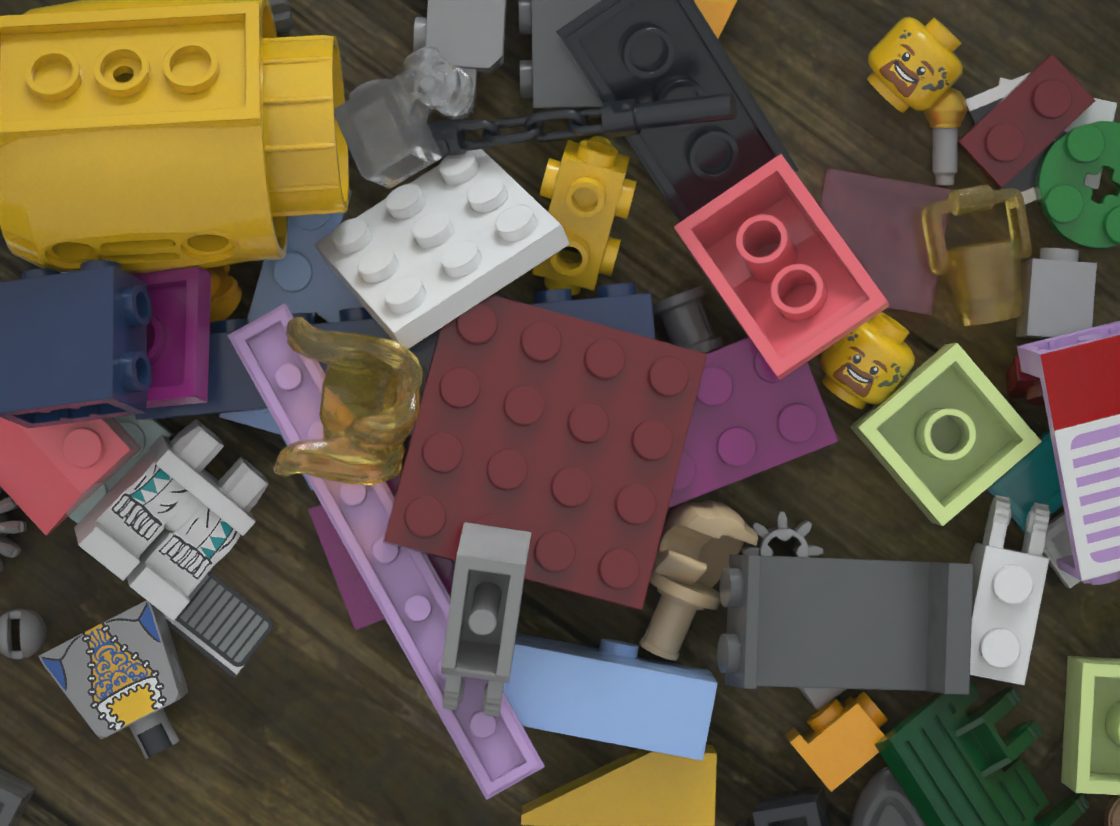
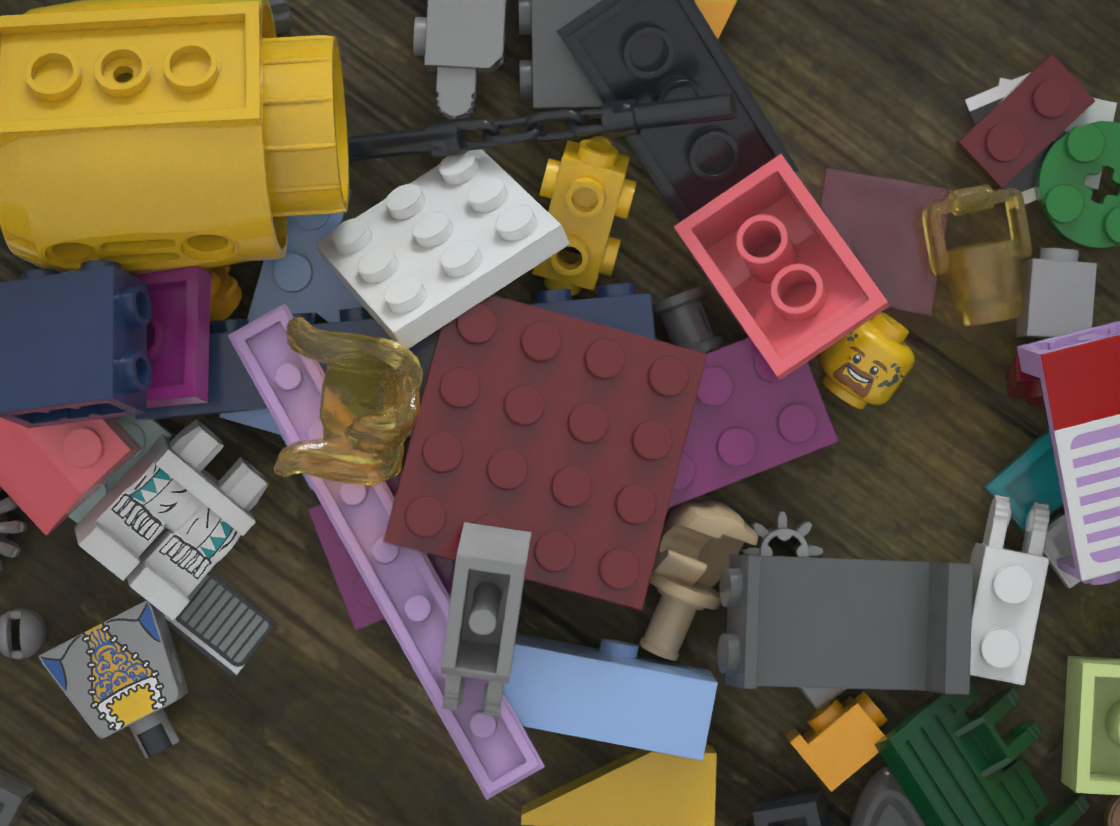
(388, 117): clear brick -> none
(915, 64): yellow head -> none
(944, 119): piece -> none
(945, 434): yellowish green brick -> none

